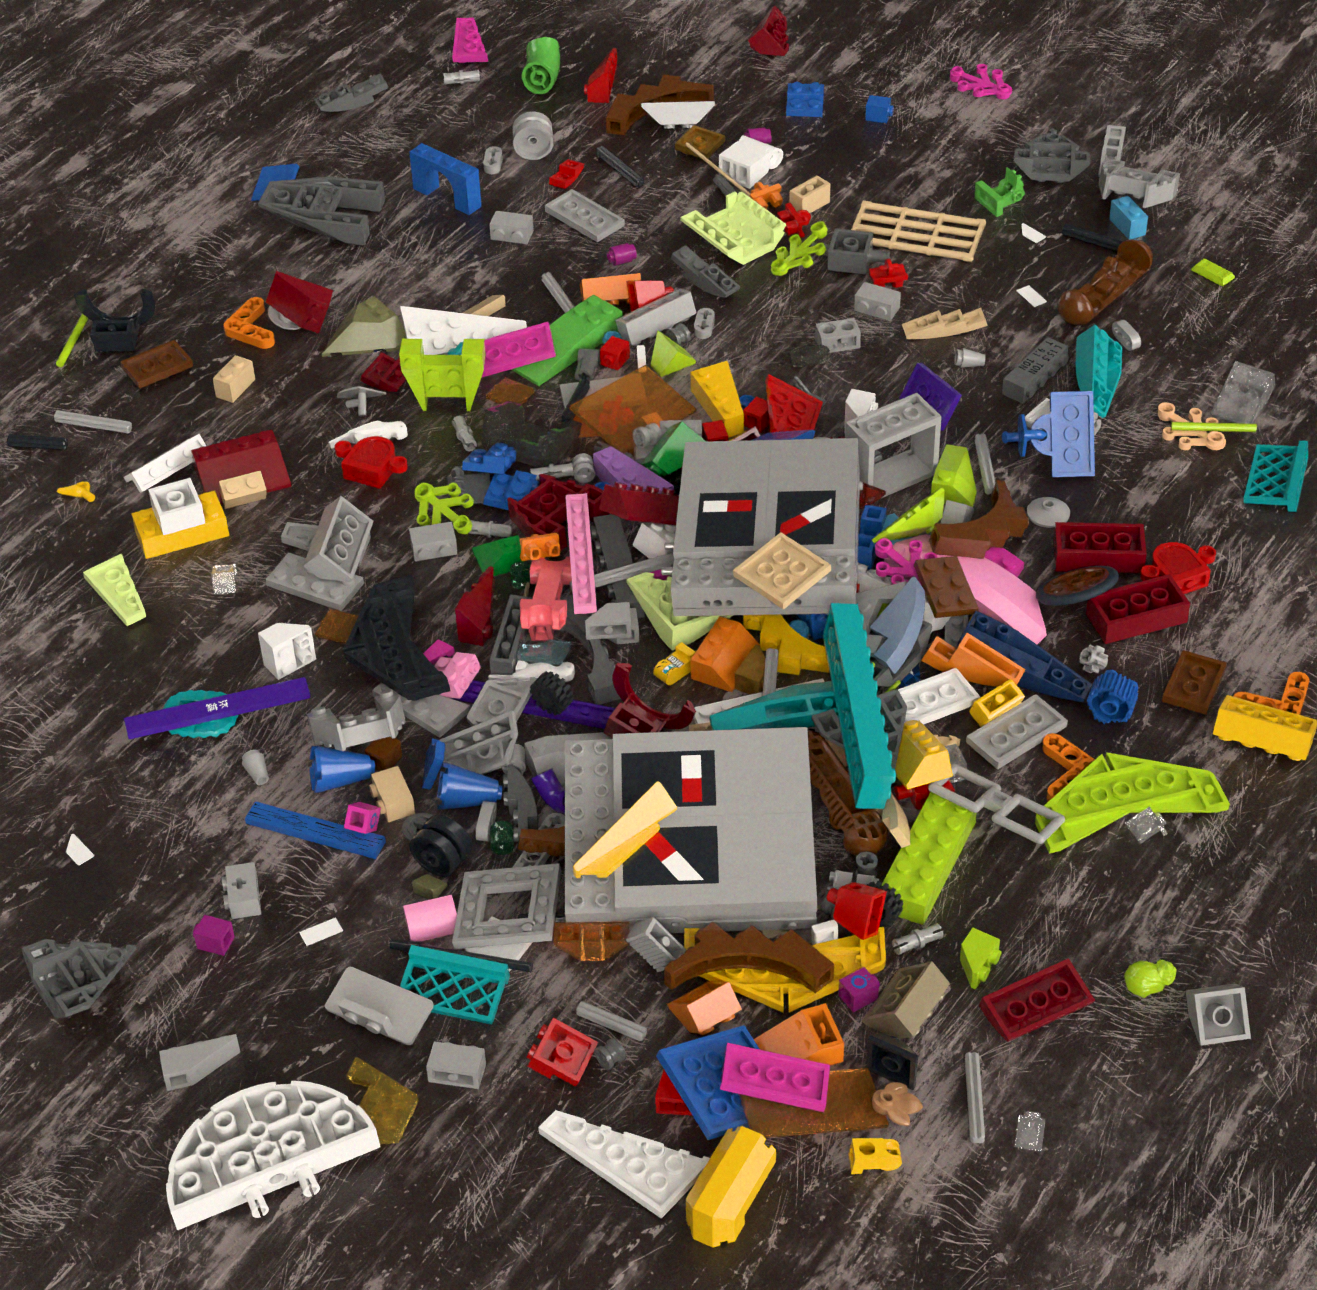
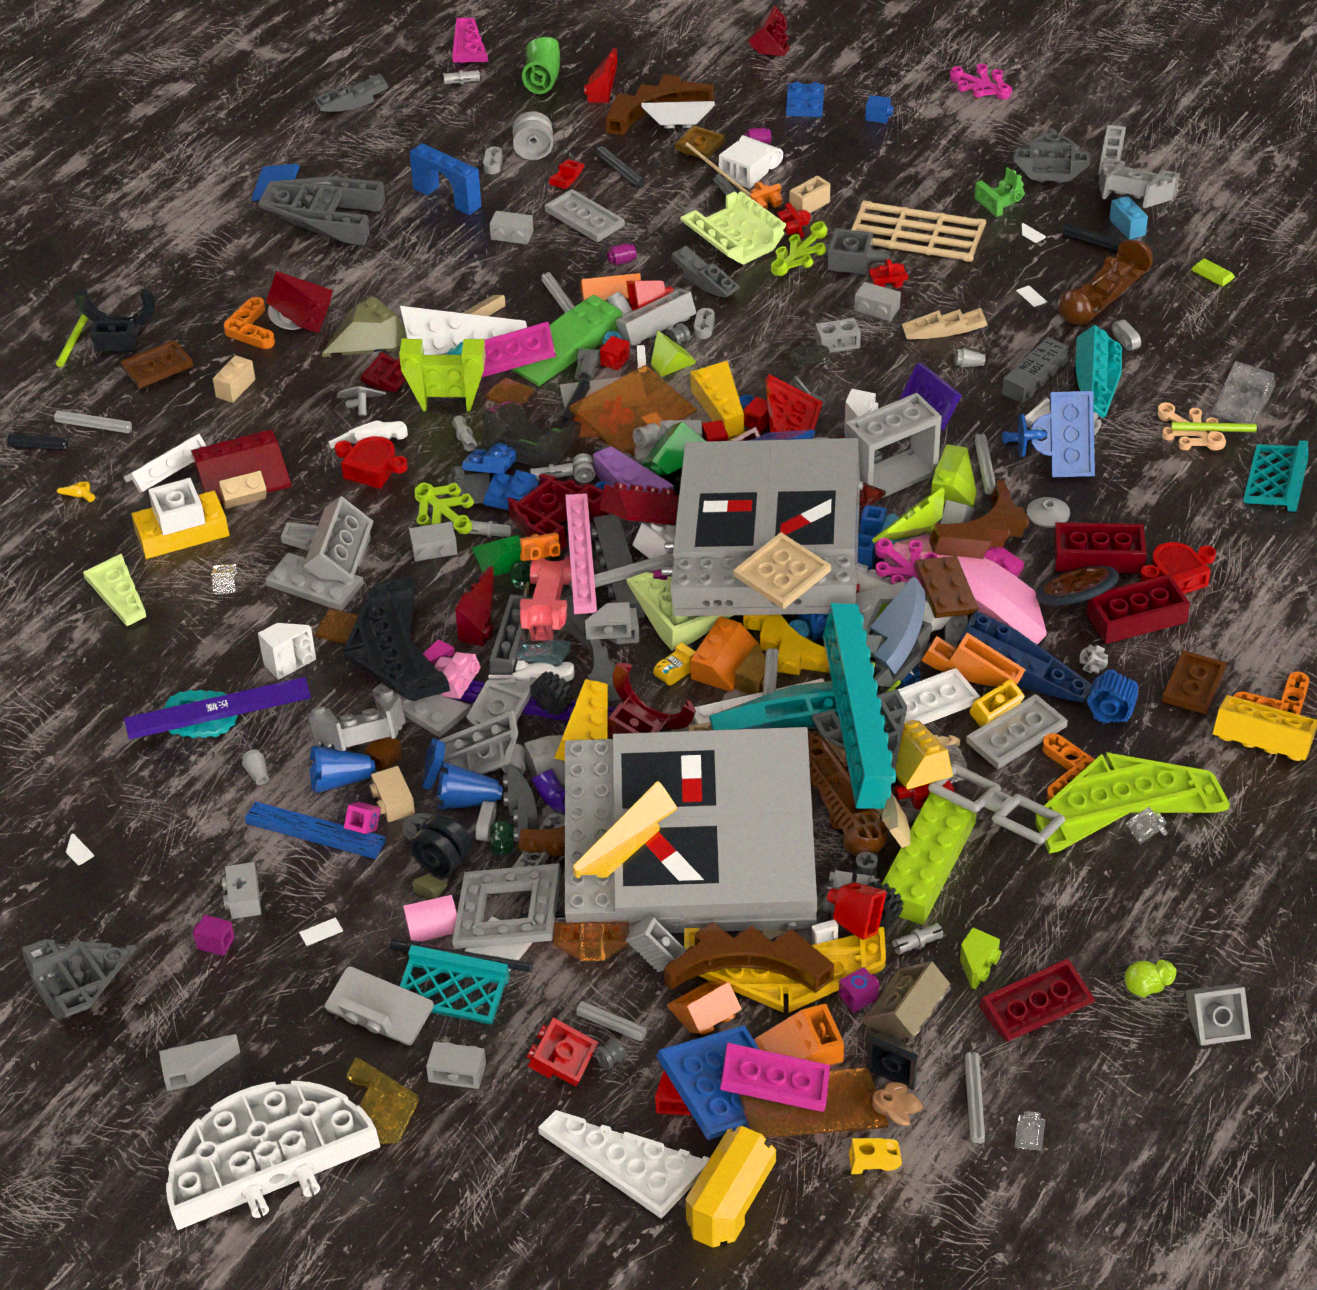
(588, 716): none -> yellow wedge
(620, 302): none -> light grey brick

